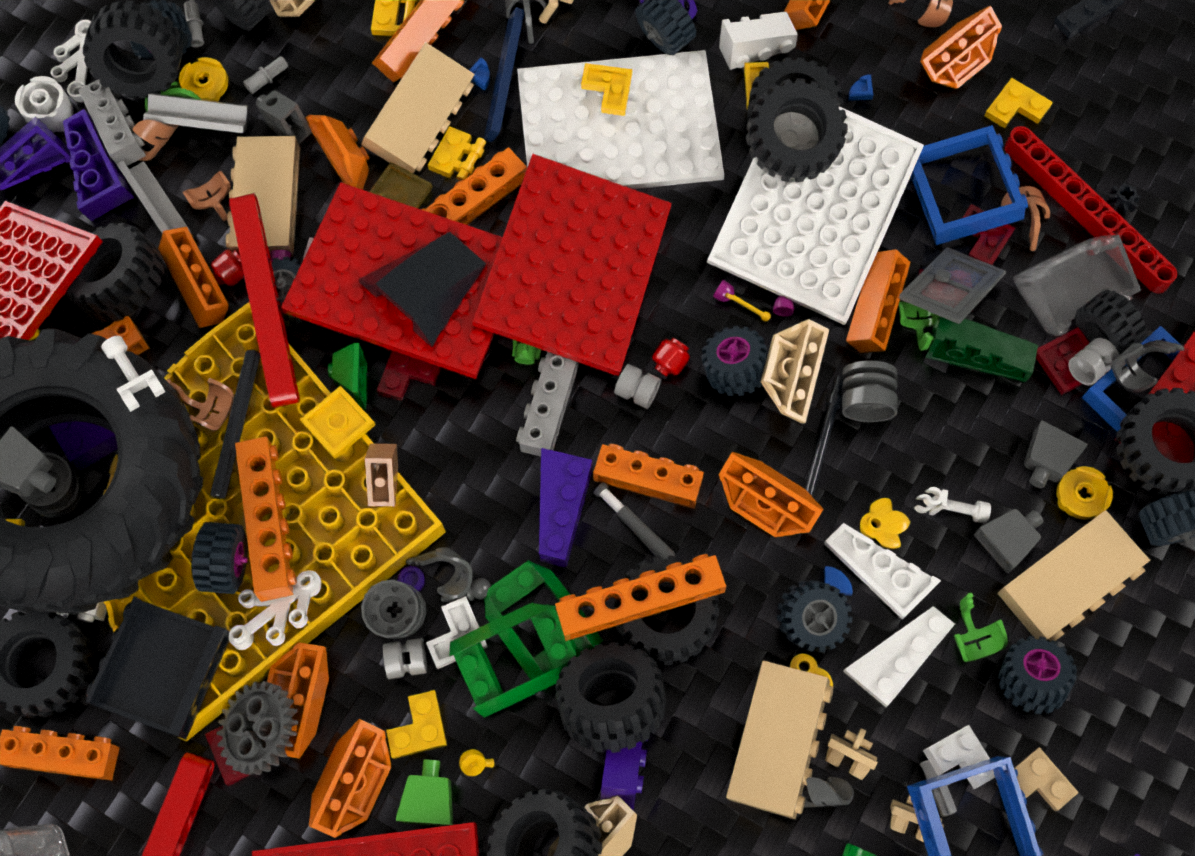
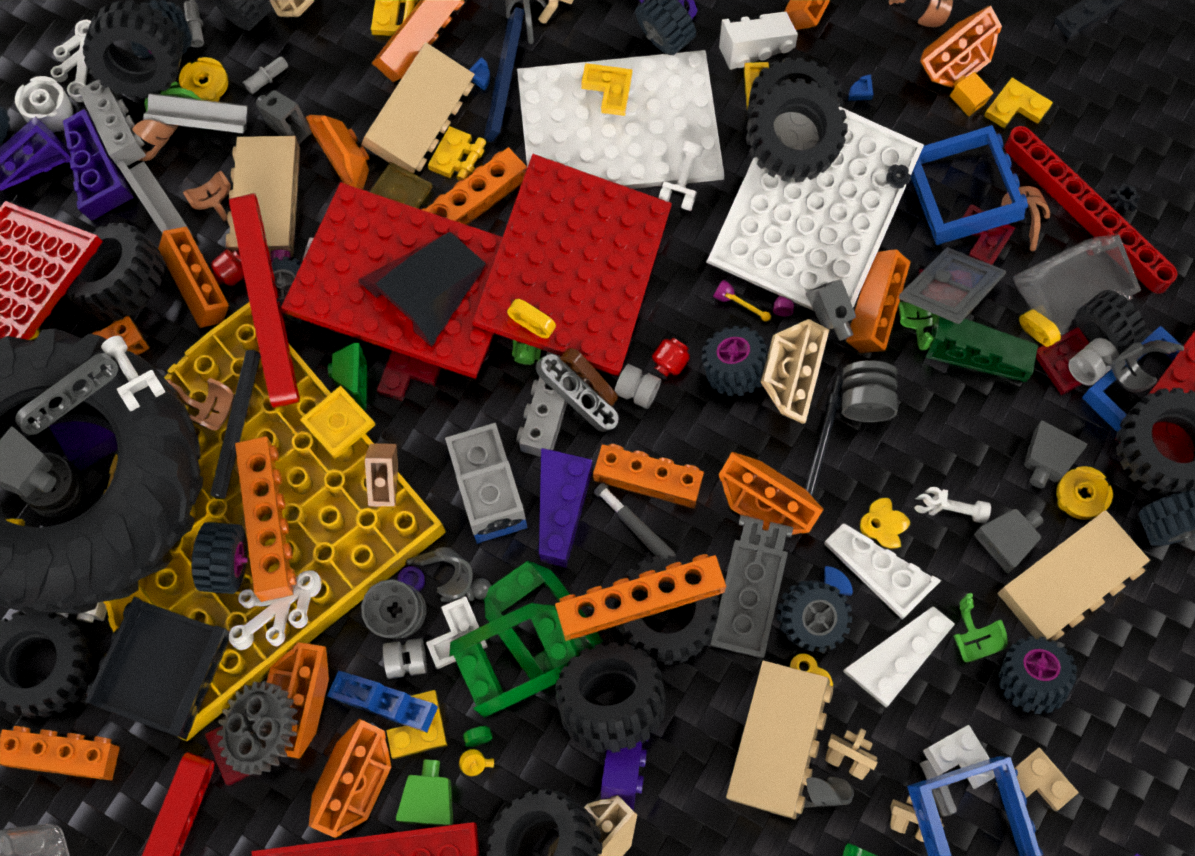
(64, 389): none -> dark grey beam
(382, 701): none -> blue slope
(477, 736): none -> green tile
(486, 483): none -> light grey piece
(531, 318): none -> yellow beam
(579, 389): none -> dark grey beam
(589, 375): none -> reddish brown beam
(692, 151): none -> white bar
(751, 588): none -> dark grey hinge
(830, 299): none -> dark grey torso
(892, 178): none -> black plate
(970, 93): none -> light orange brick
(1040, 328): none -> yellow beam

